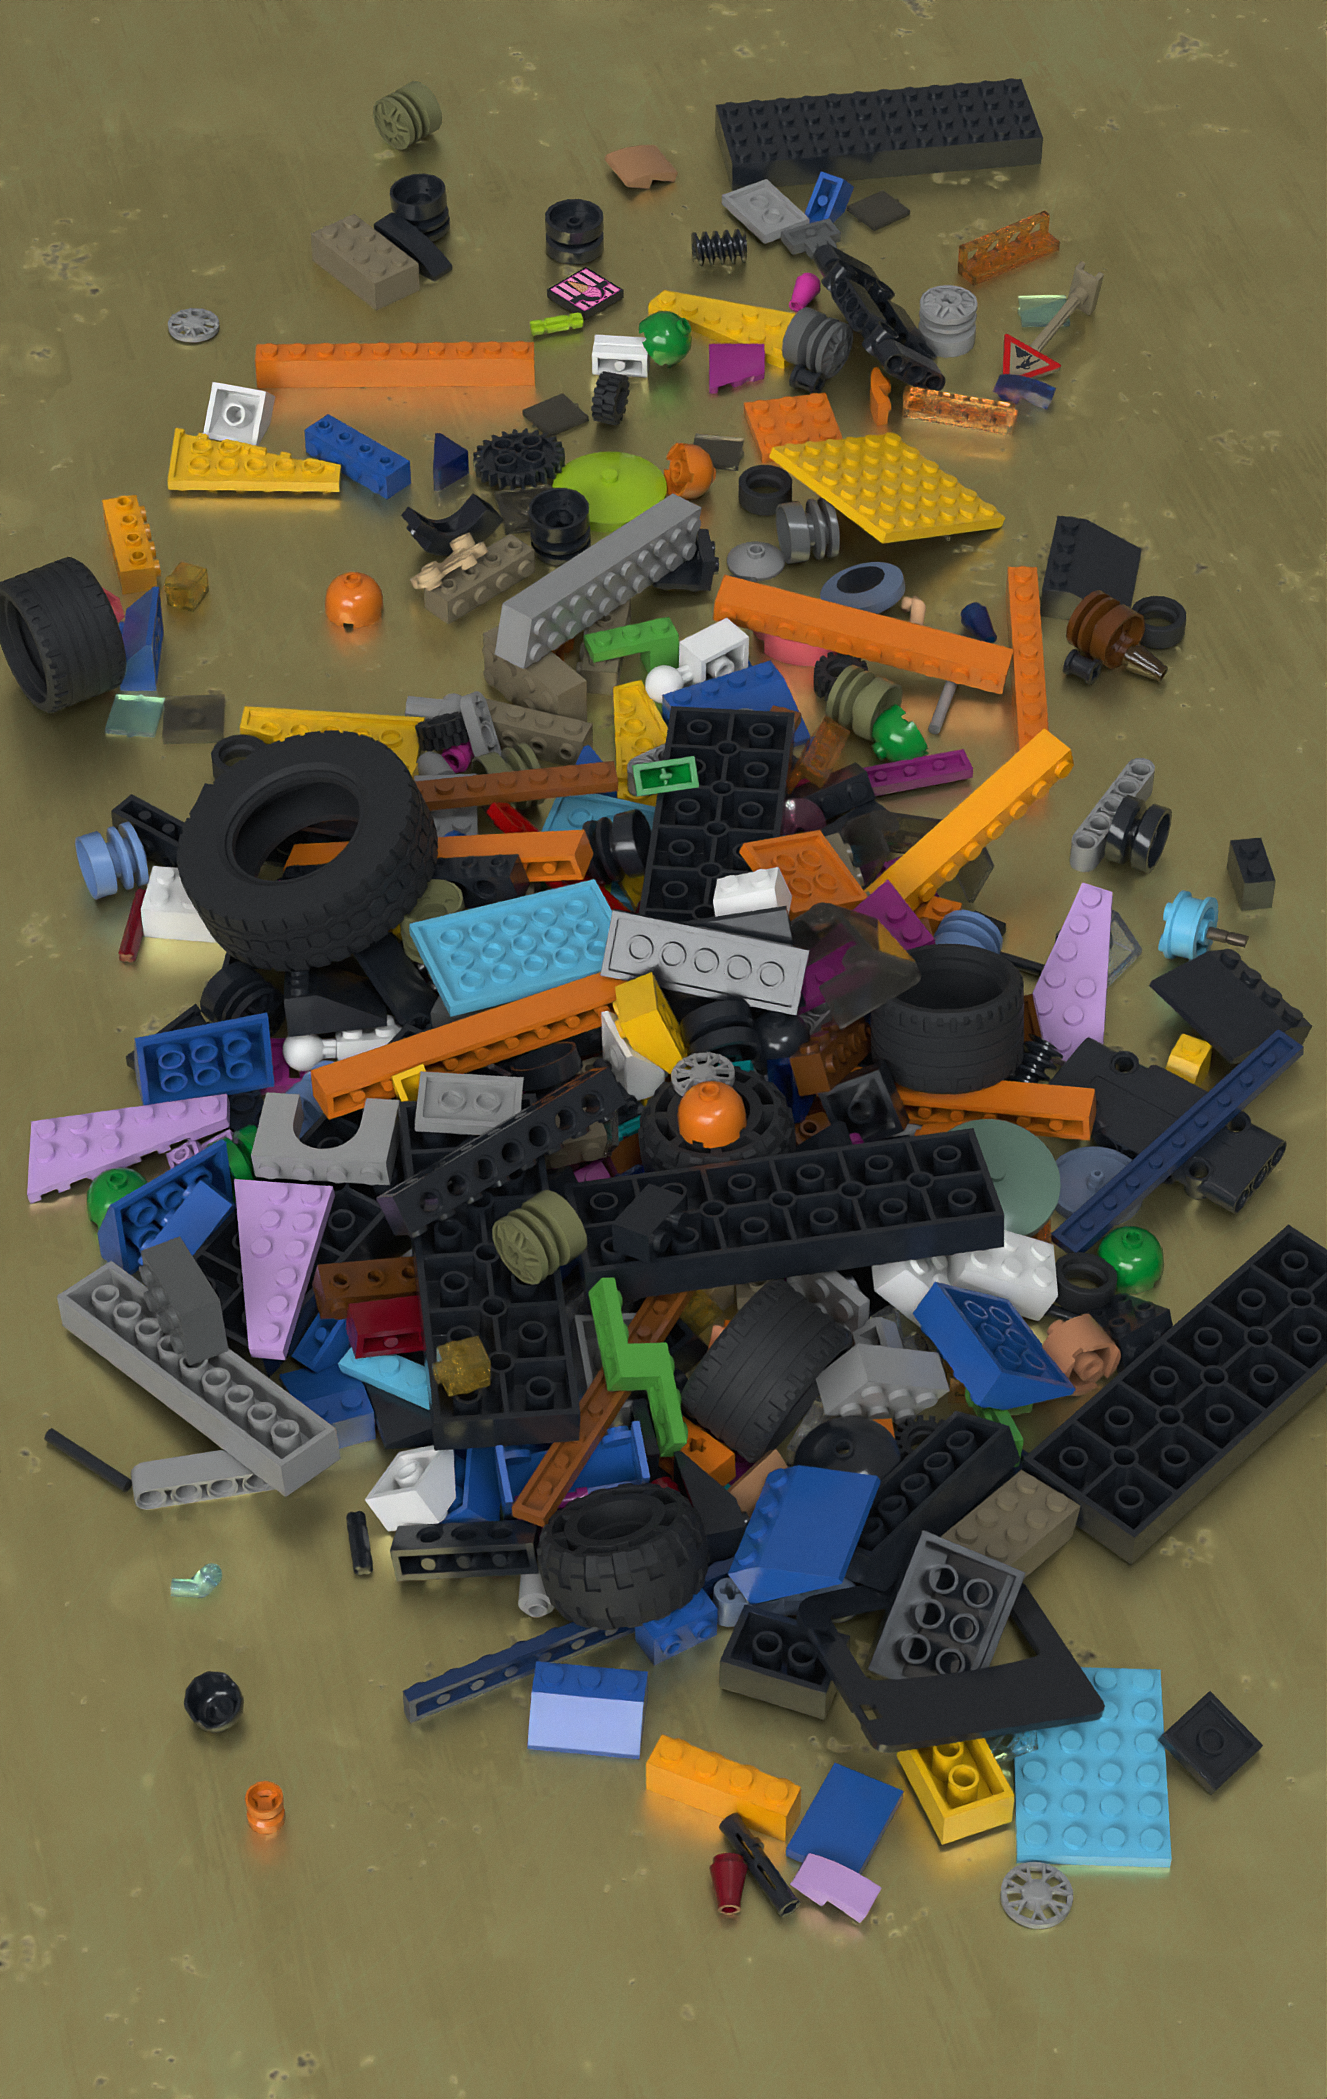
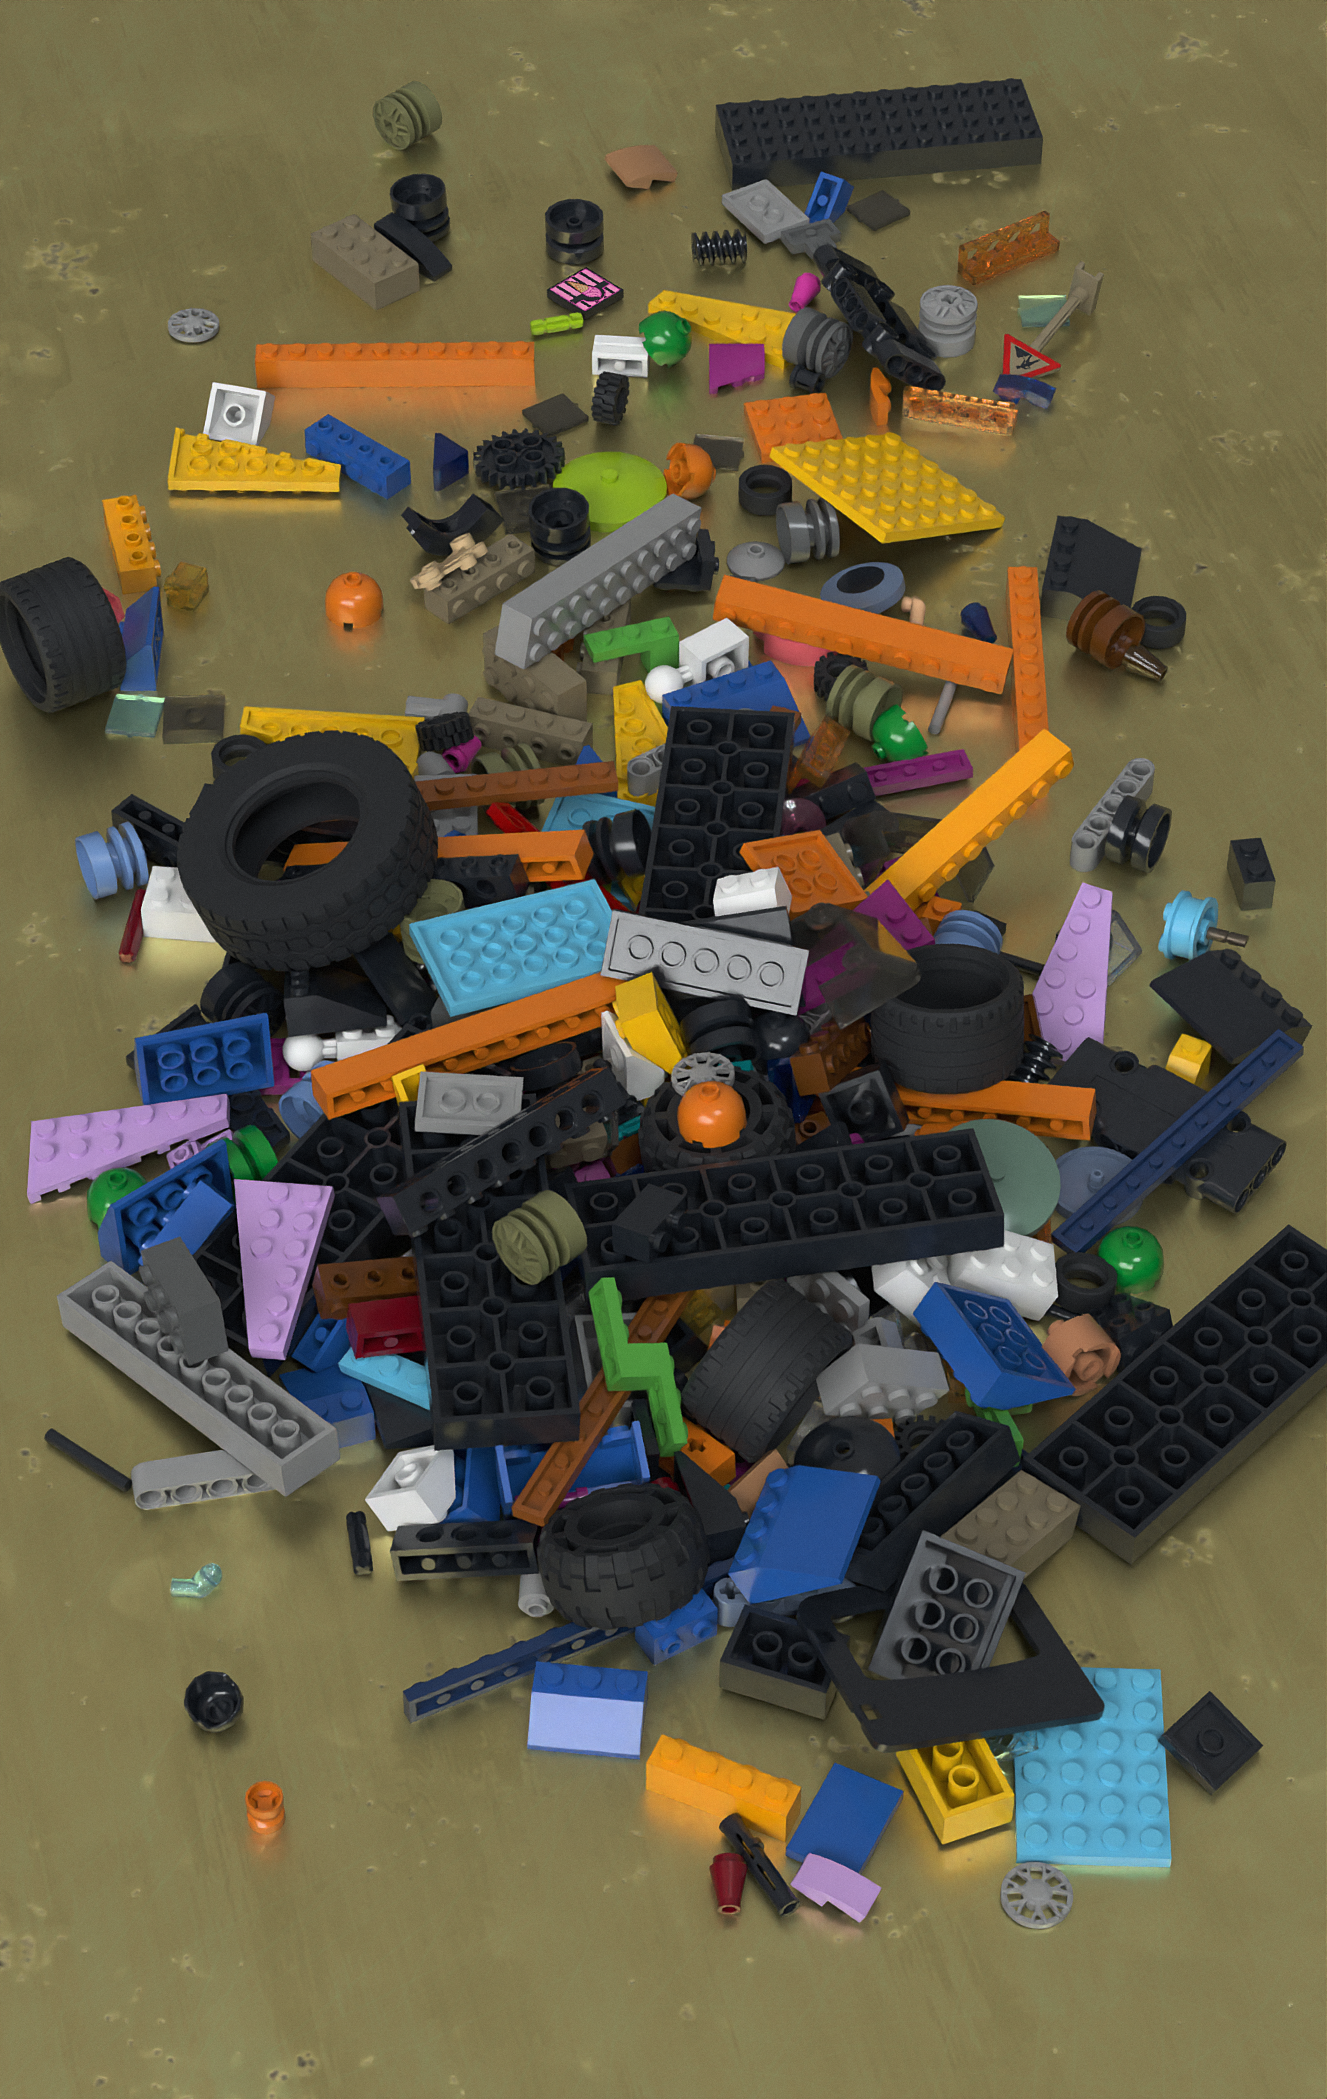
(363, 1159): light grey arch -> none
(462, 1366): clear yellow brick -> none
(479, 724): light grey beam -> none
(665, 776): green slope -> none
(1082, 666): black bush -> none

